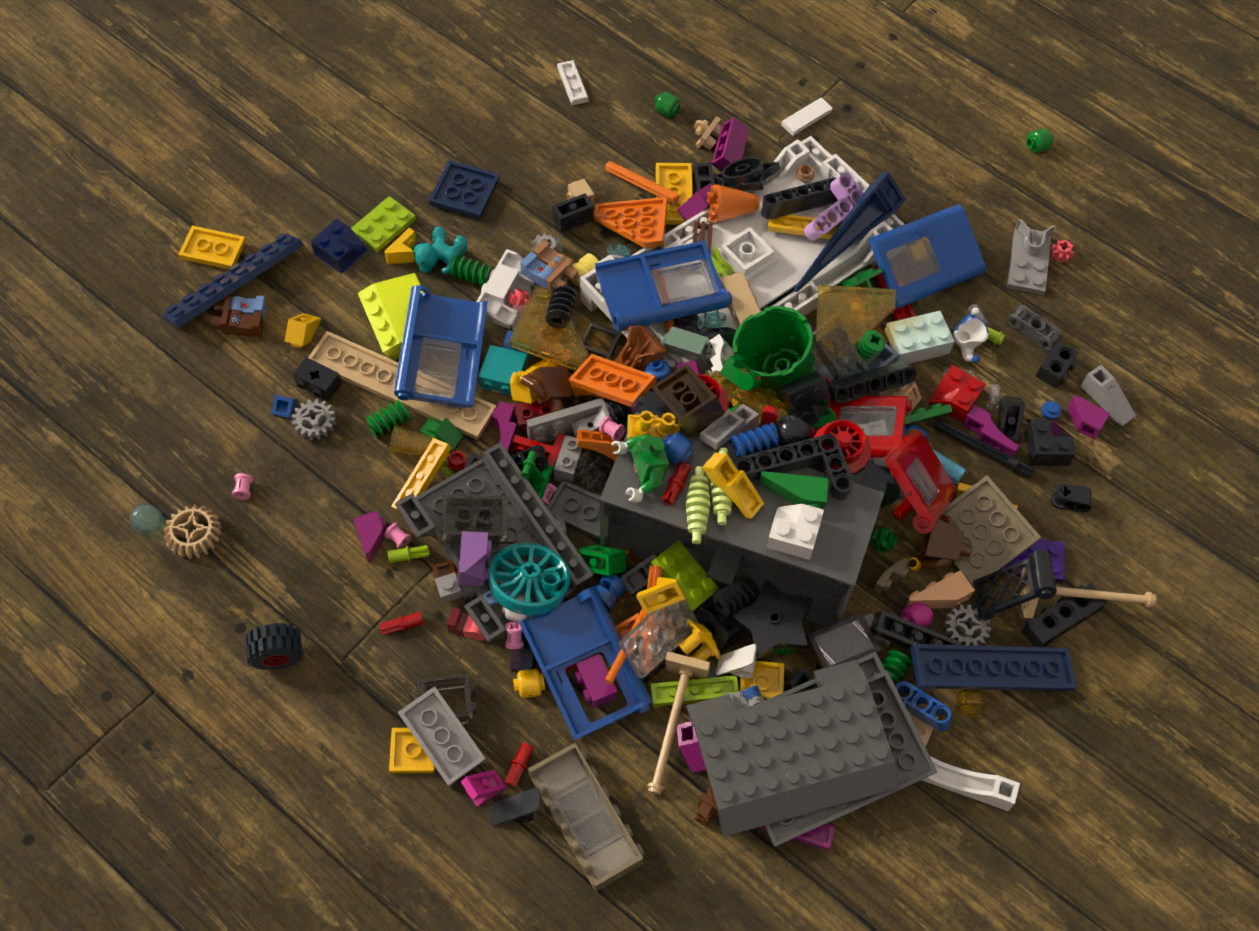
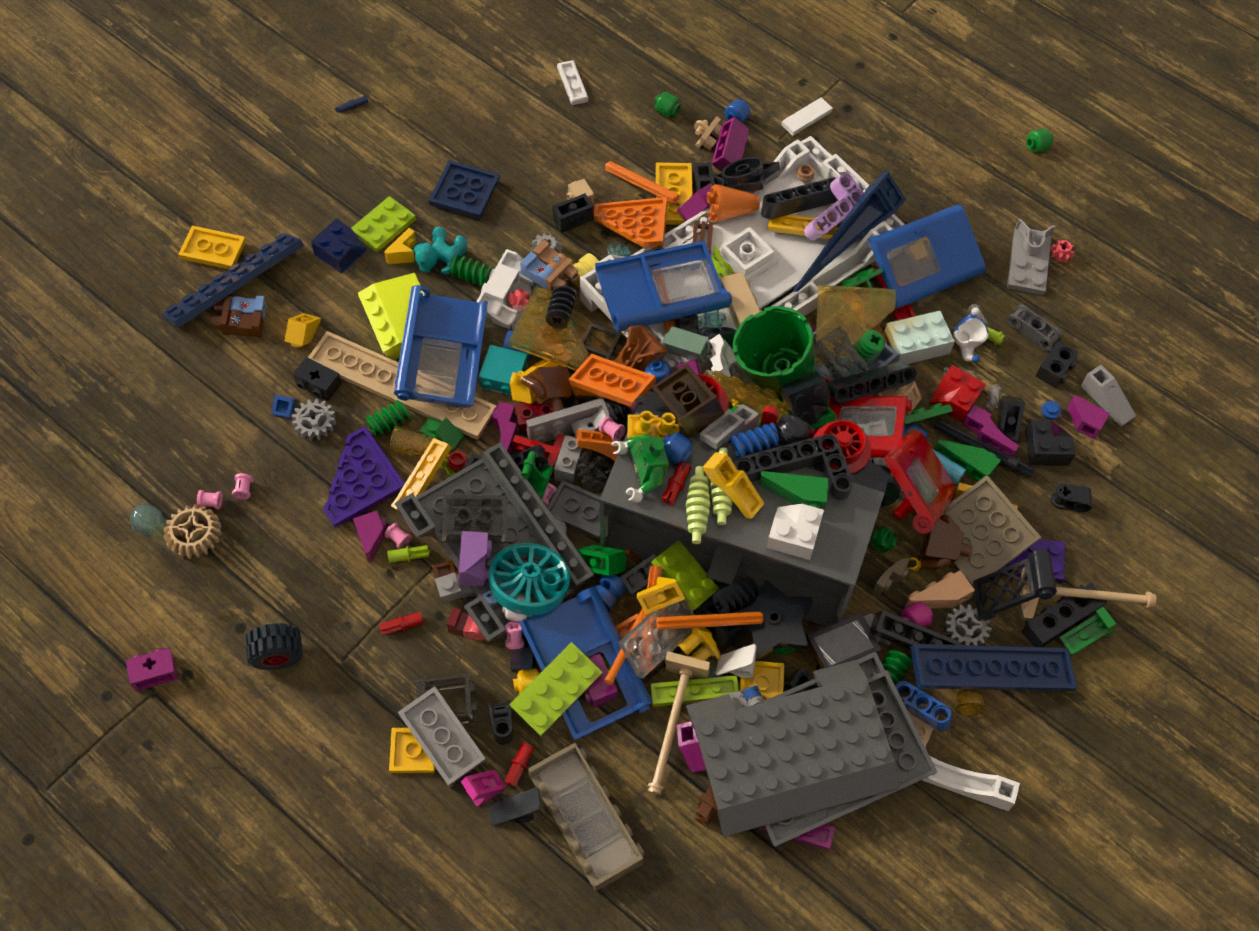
(141, 672): none -> magenta brick
(209, 499): none -> bright pink bush
(351, 104): none -> dark blue piece
(361, 479): none -> dark purple plate
(501, 719): none -> black piece
(555, 689): none -> lime plate
(709, 620): none -> orange axle
(739, 110): none -> blue head
(739, 374): green leg -> none
(975, 460): none -> green slope
(1089, 632): none -> green bracket

